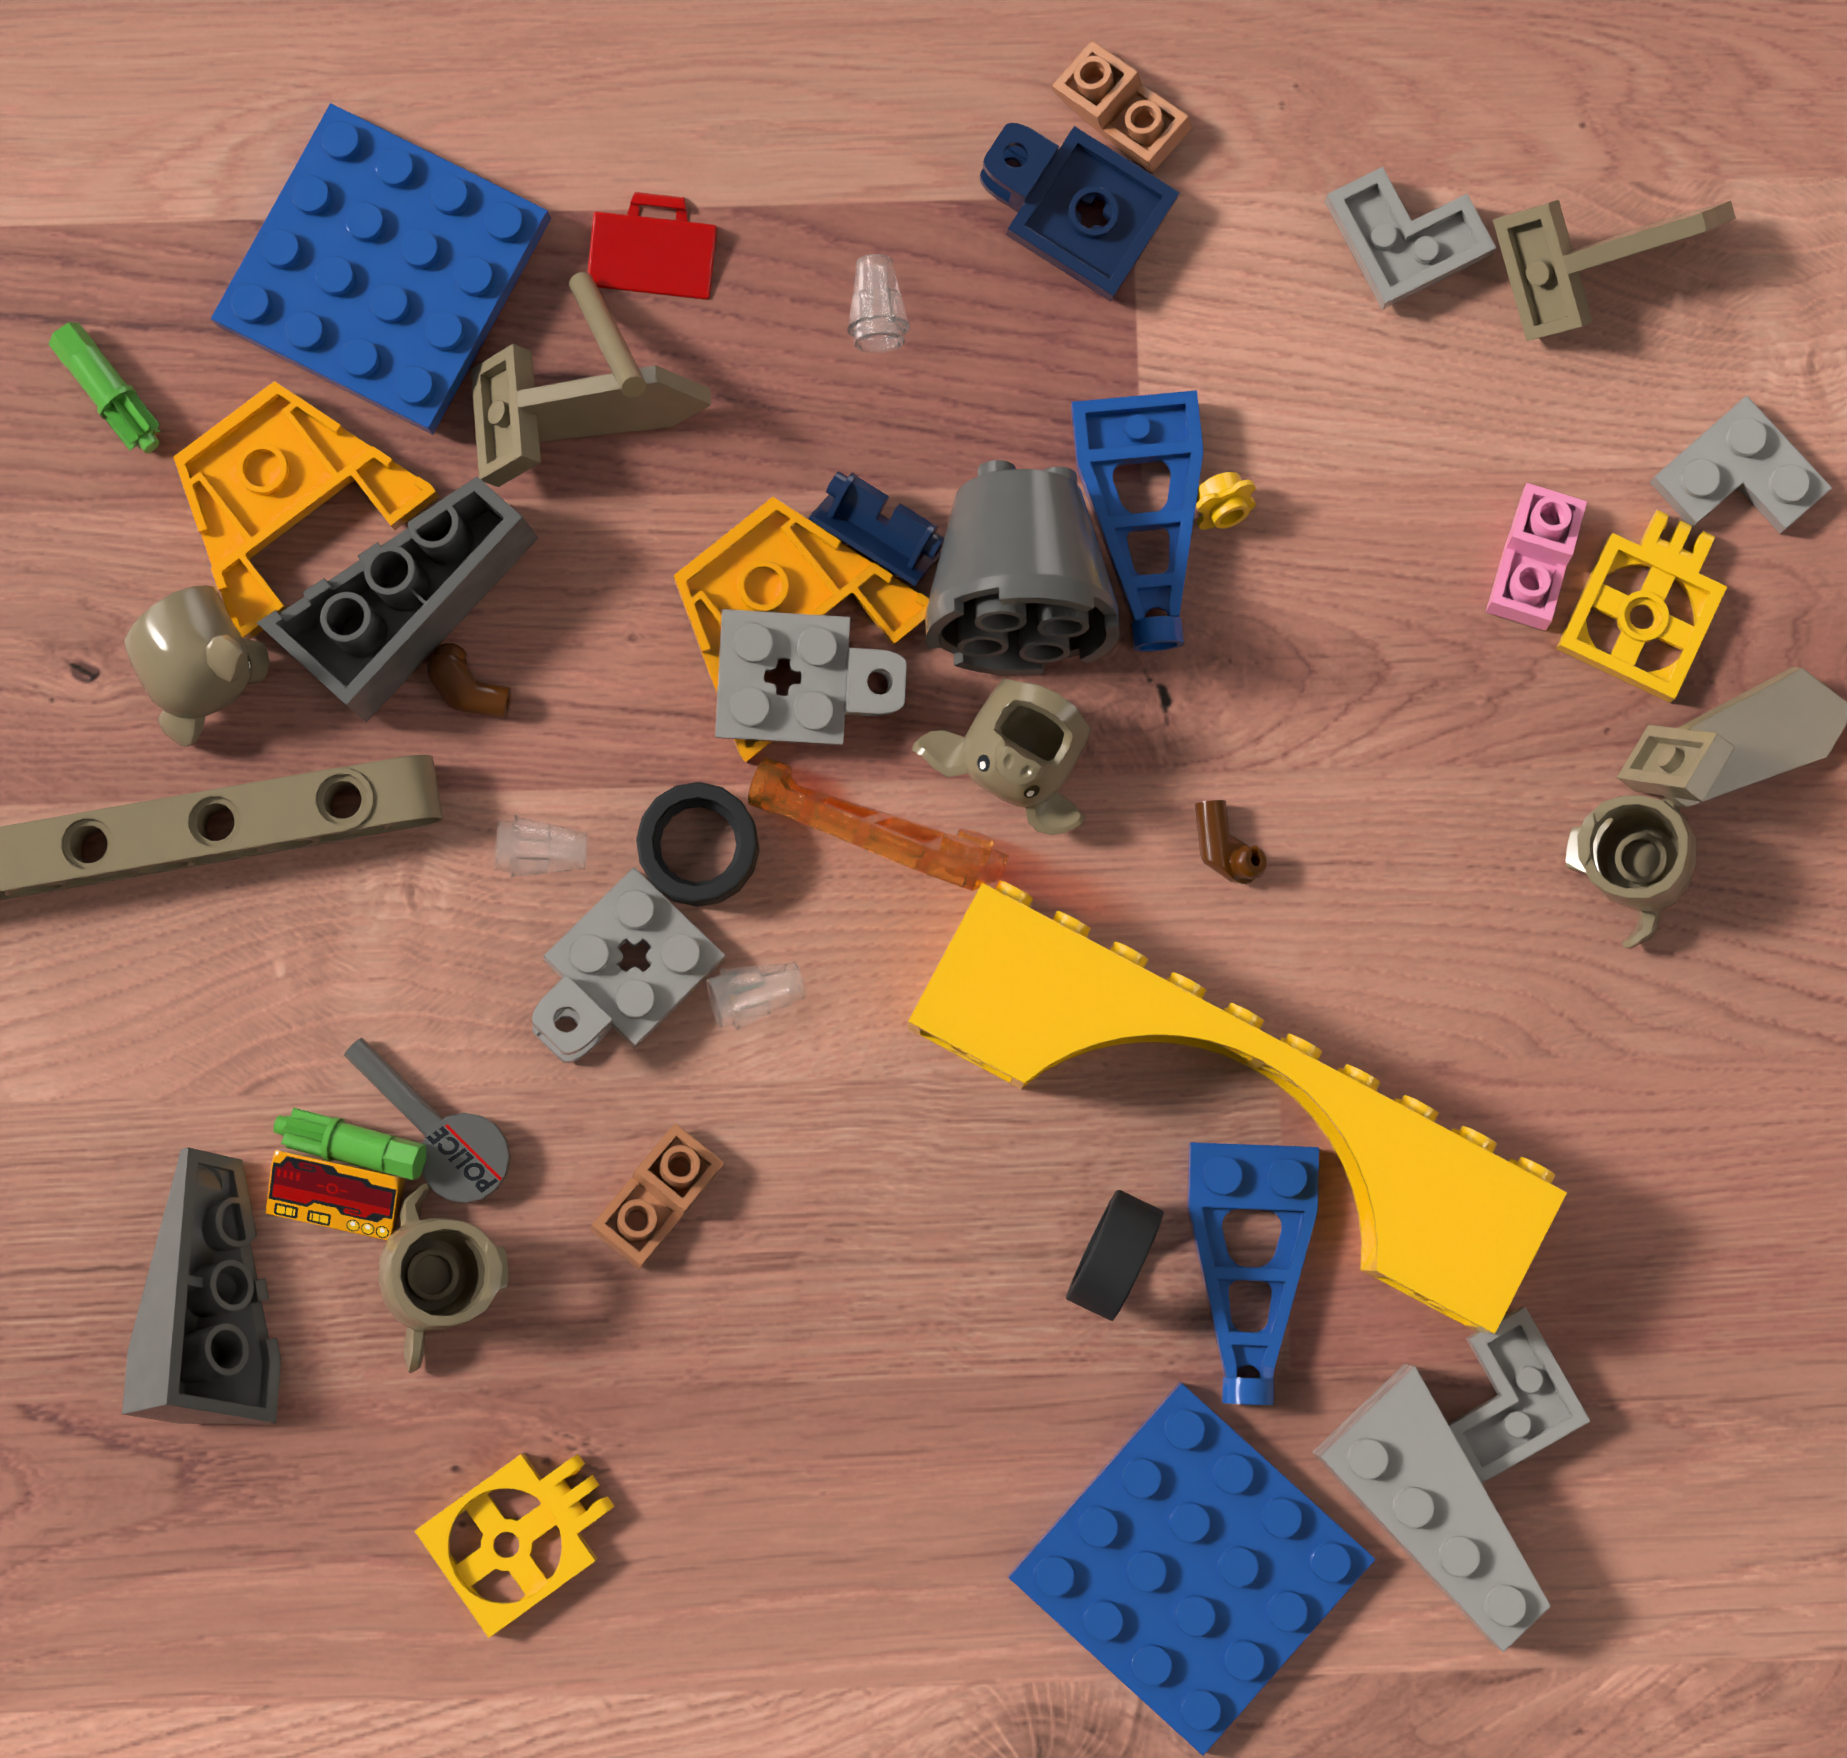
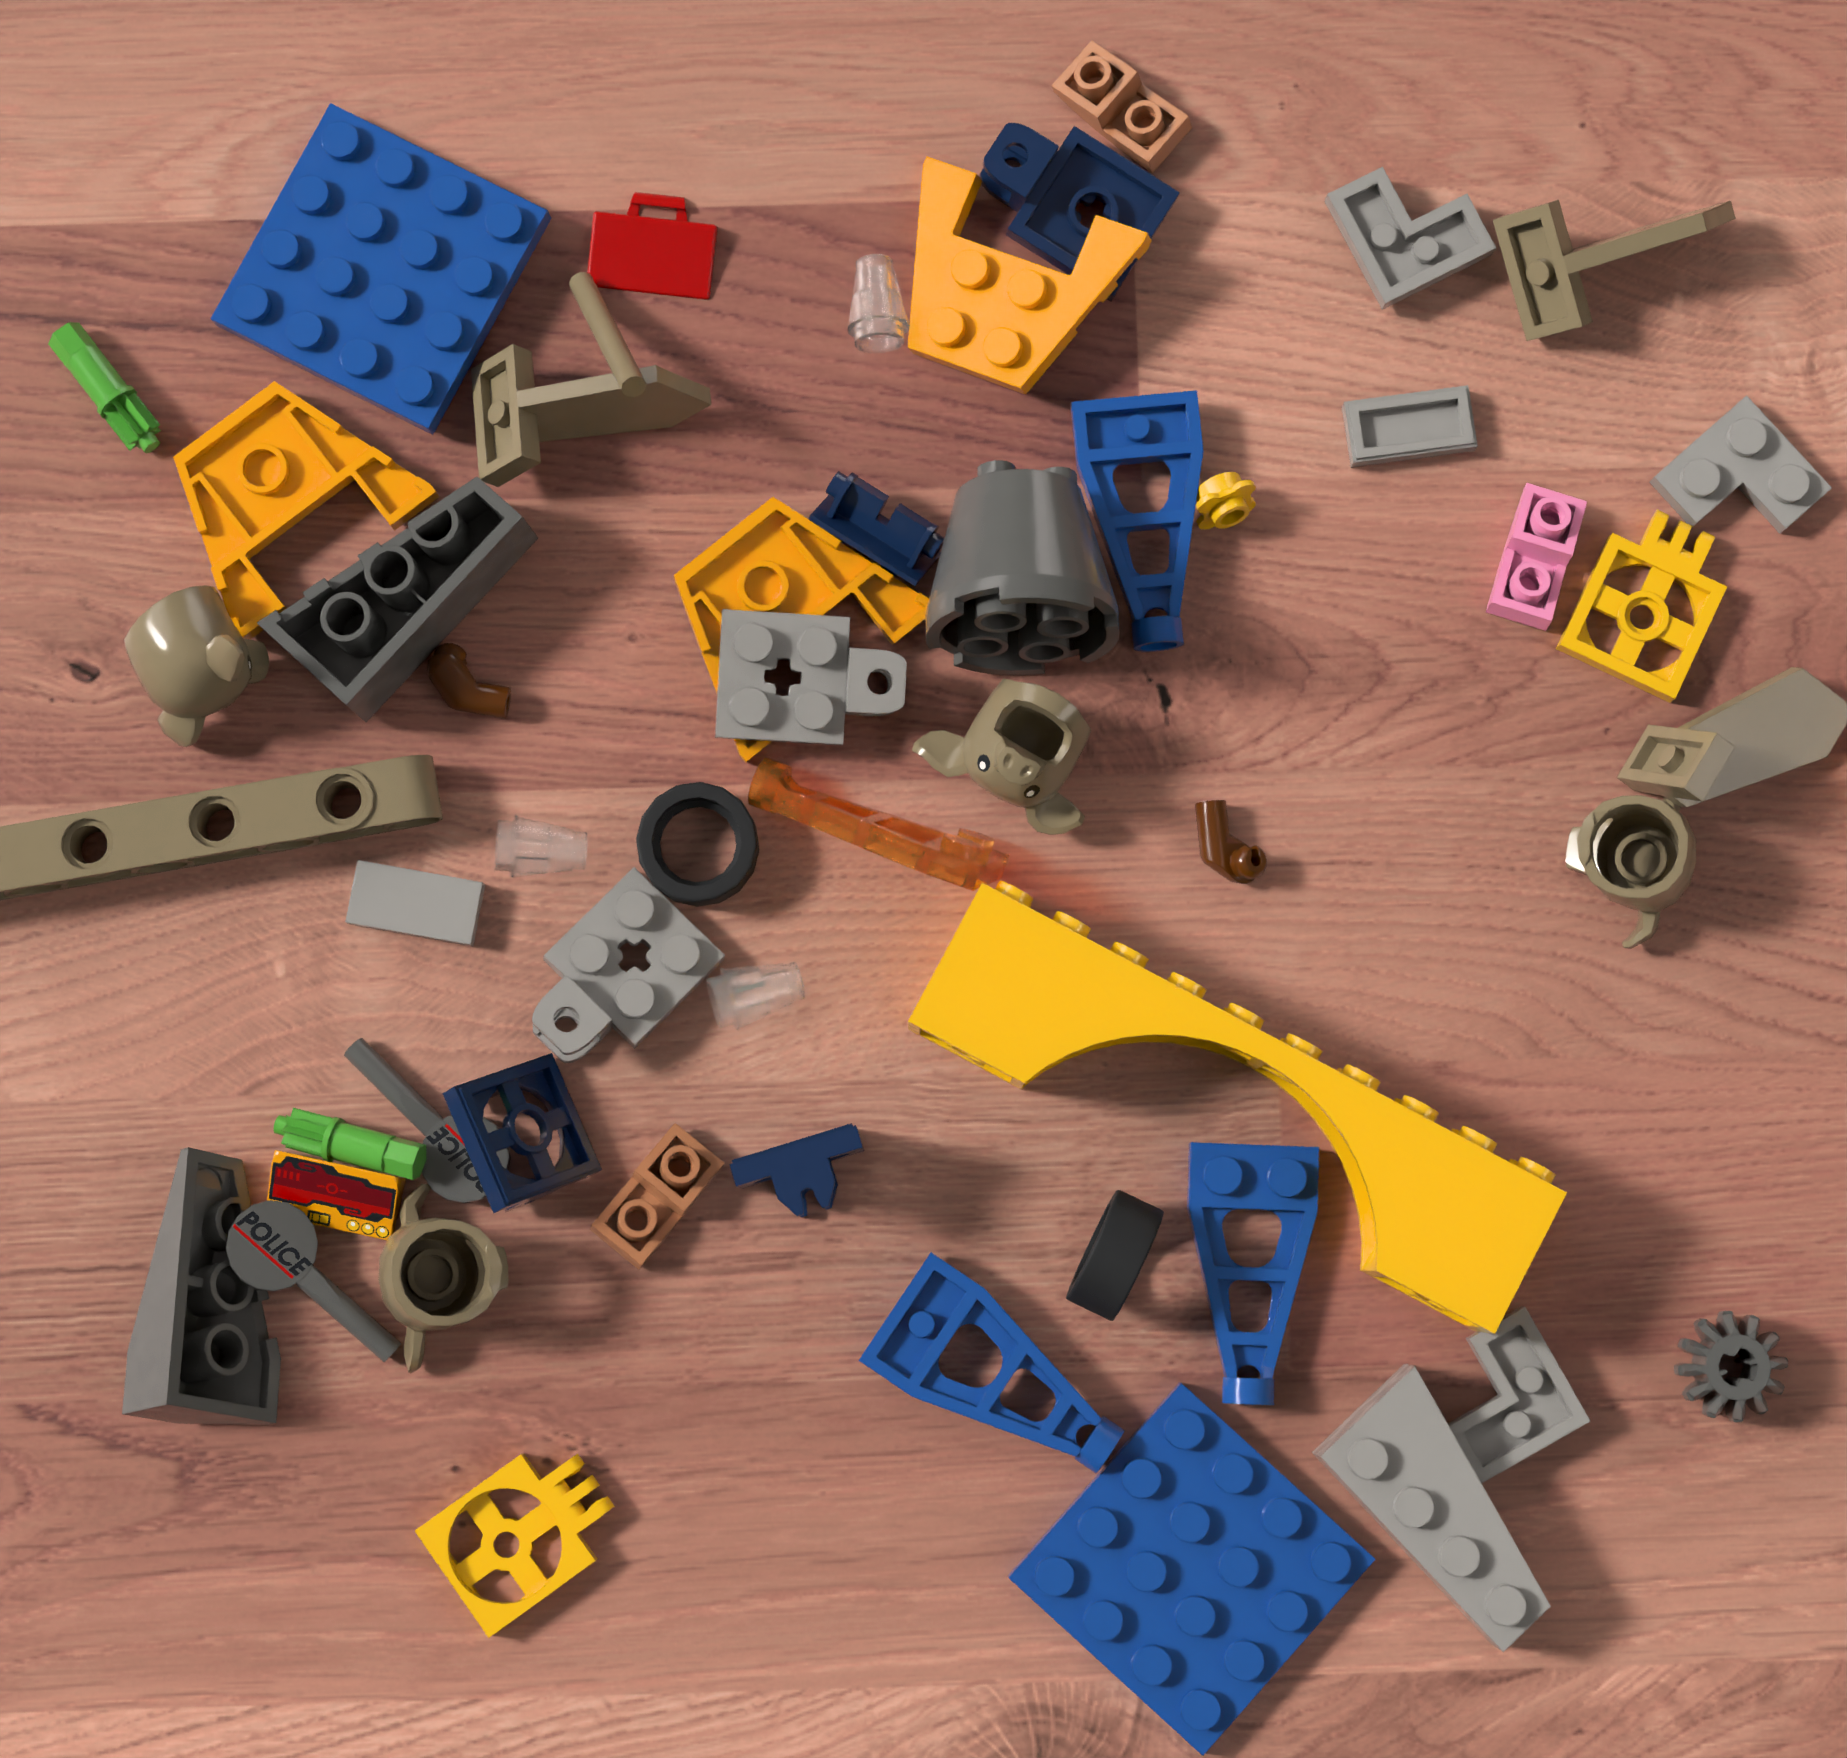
(276, 1247): none -> dark grey piece
(415, 903): none -> light grey tile
(546, 1083): none -> dark blue piece
(800, 1167): none -> dark blue piece
(923, 1324): none -> blue plate
(994, 309): none -> light orange wing
(1409, 426): none -> light grey tile
(1732, 1392): none -> dark grey gear

